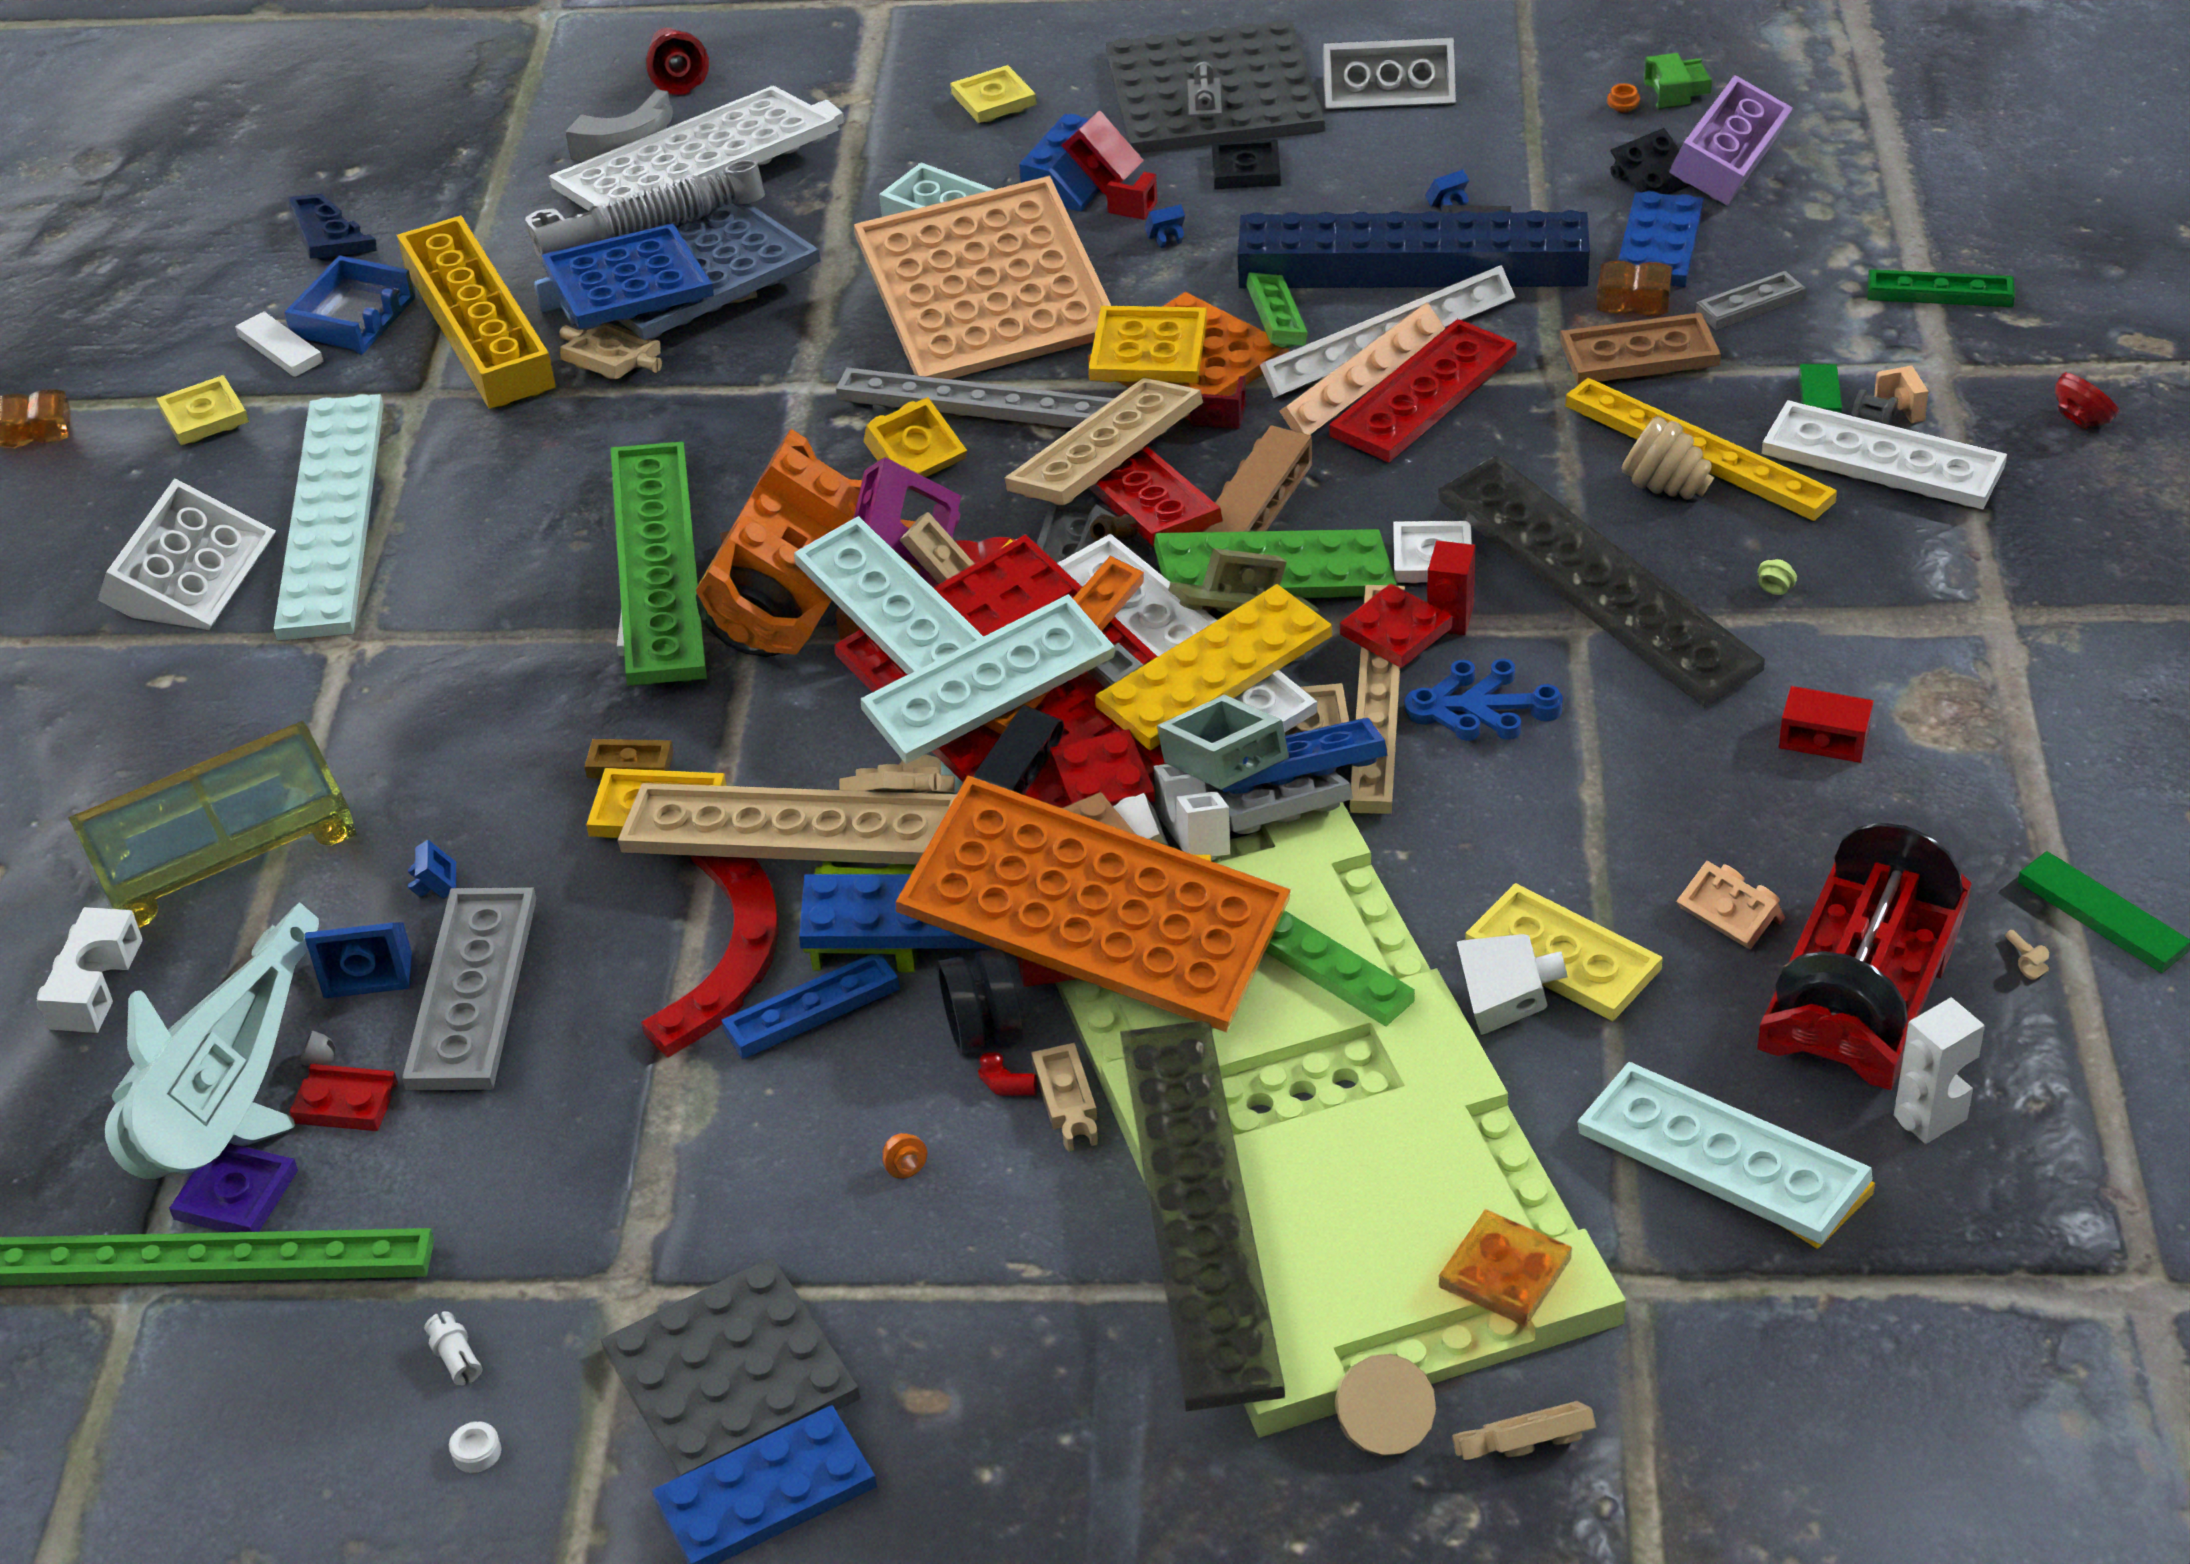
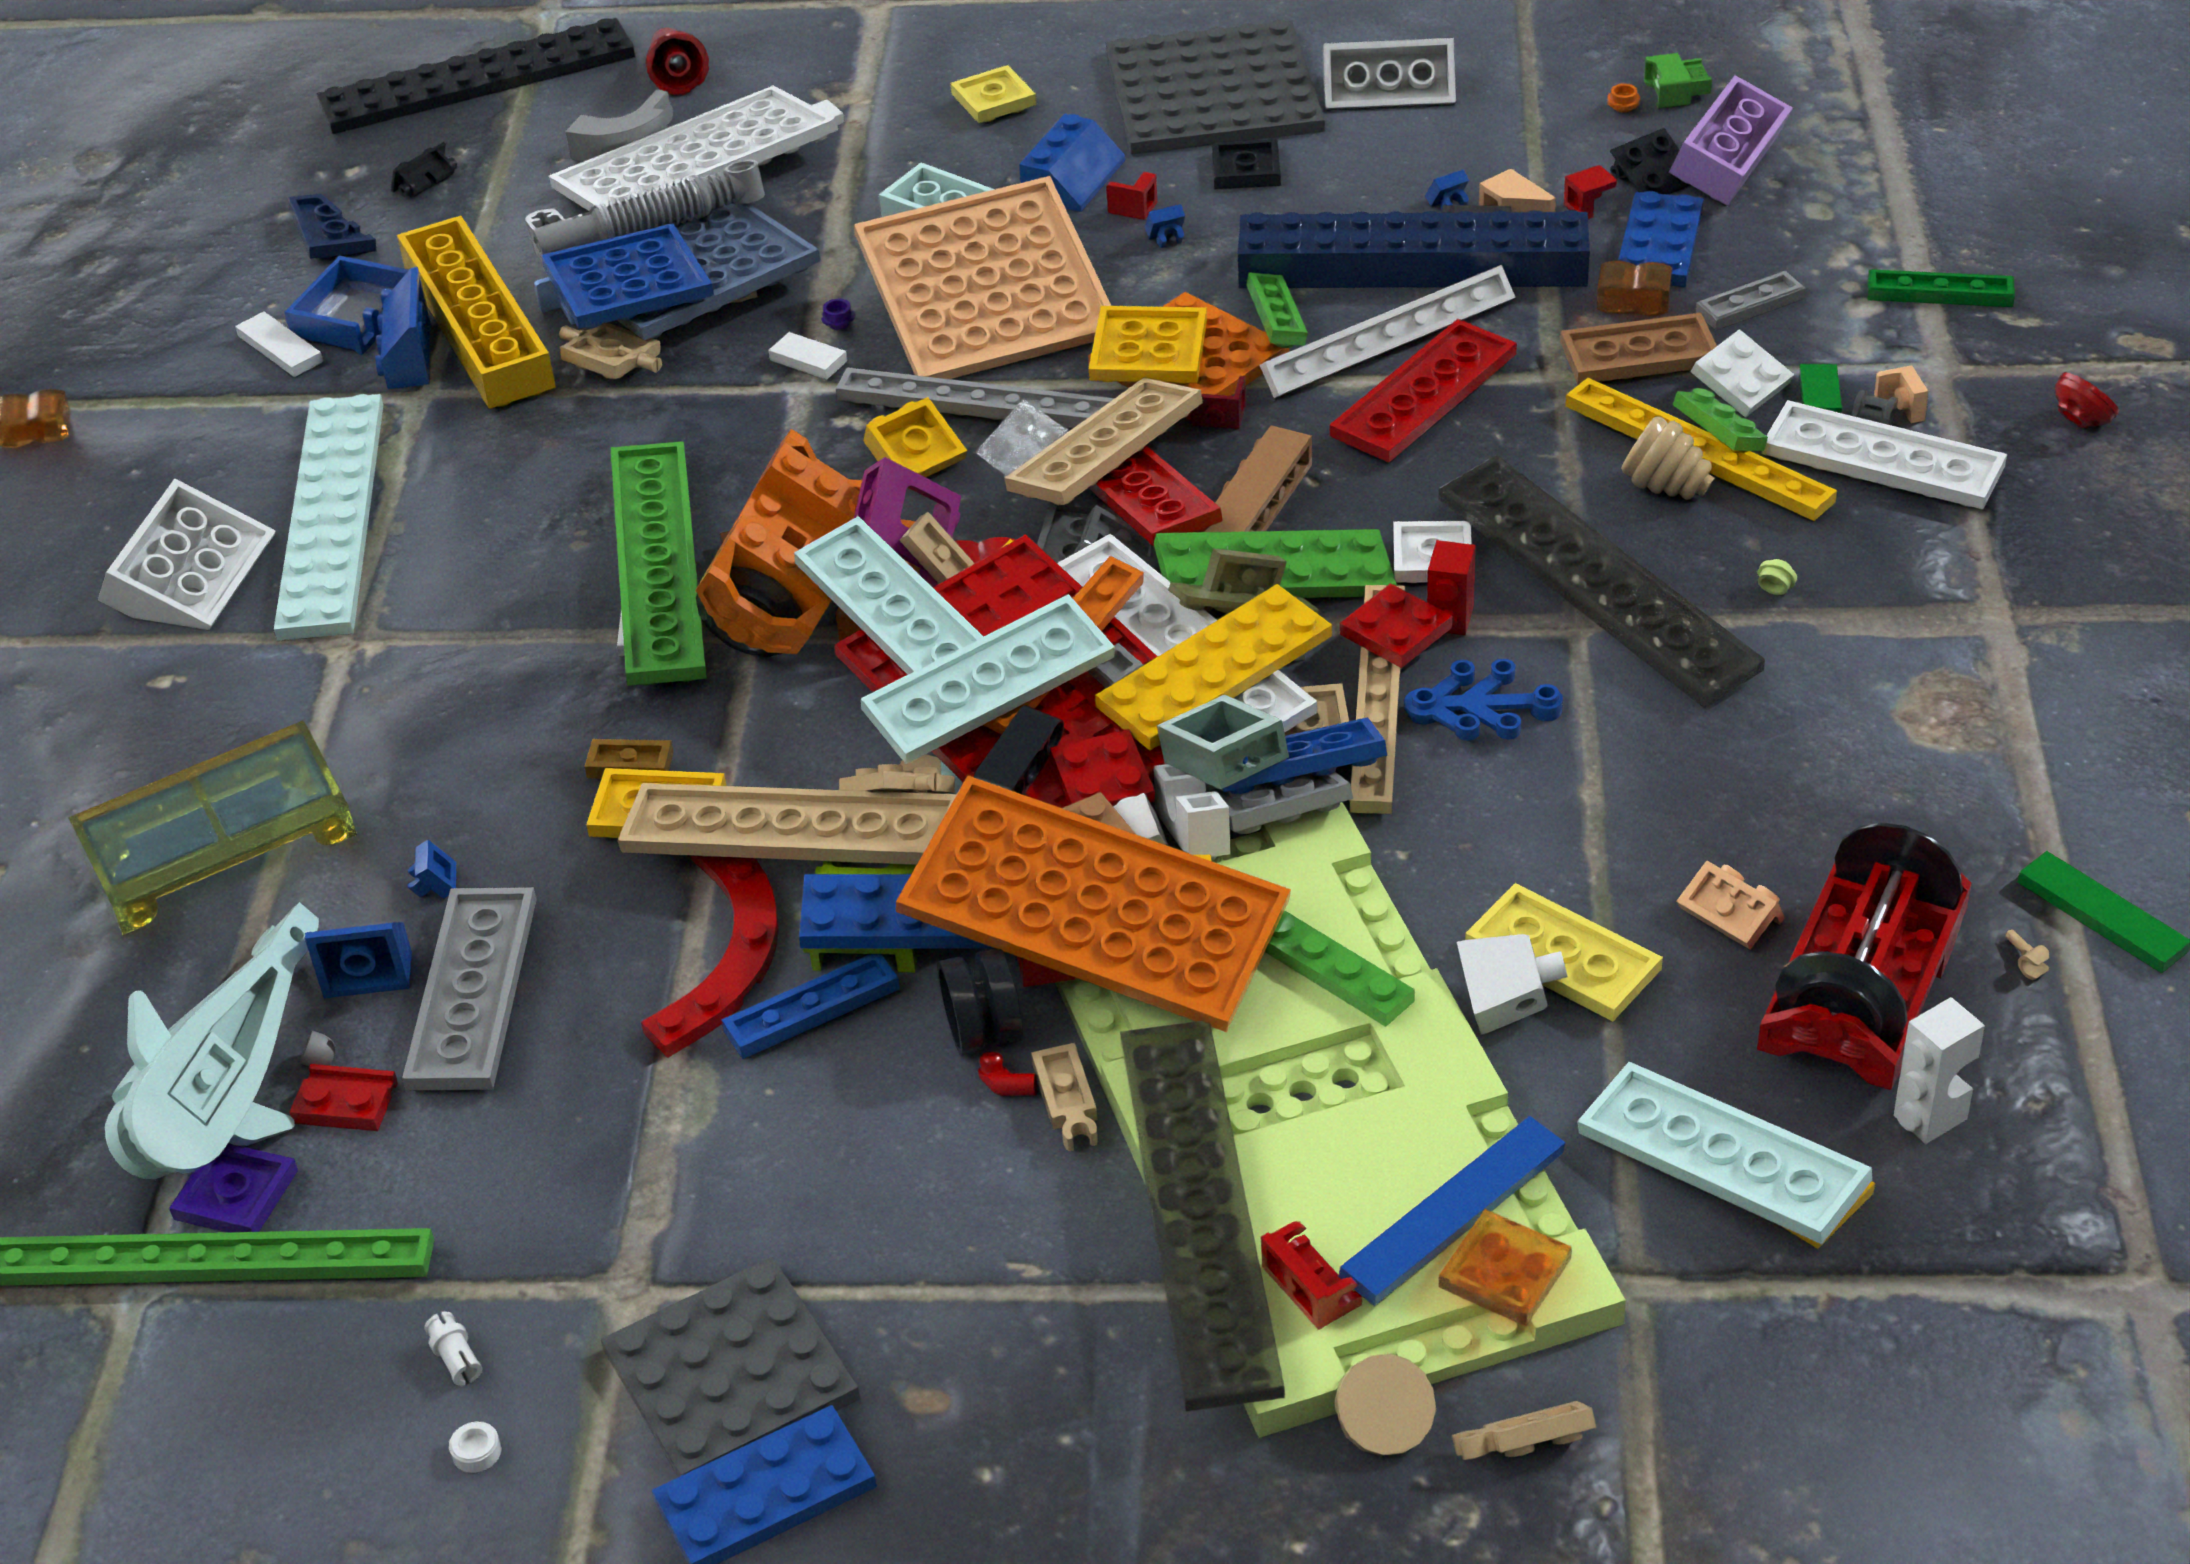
(76, 989): white arch -> none
(202, 410): light yellow plate -> none
(405, 335): none -> blue slope
(411, 175): none -> black hinge
(474, 75): none -> black plate
(807, 355): none -> white tile
(837, 314): none -> dark purple plate
(897, 1149): orange plate -> none
(1019, 438): none -> clear hinge
(1102, 152): brick -> none
(1116, 526): dark brown pin -> none
(1204, 93): light grey hinge -> none
(1307, 1276): none -> red hinge
(1362, 371): light nougat plate -> none
(1451, 1210): none -> blue tile
(1515, 191): none -> light nougat slope
(1585, 186): none -> red panel
(1720, 420): none -> bright green plate
(1742, 373): none -> white plate
(1825, 724): red brick -> none

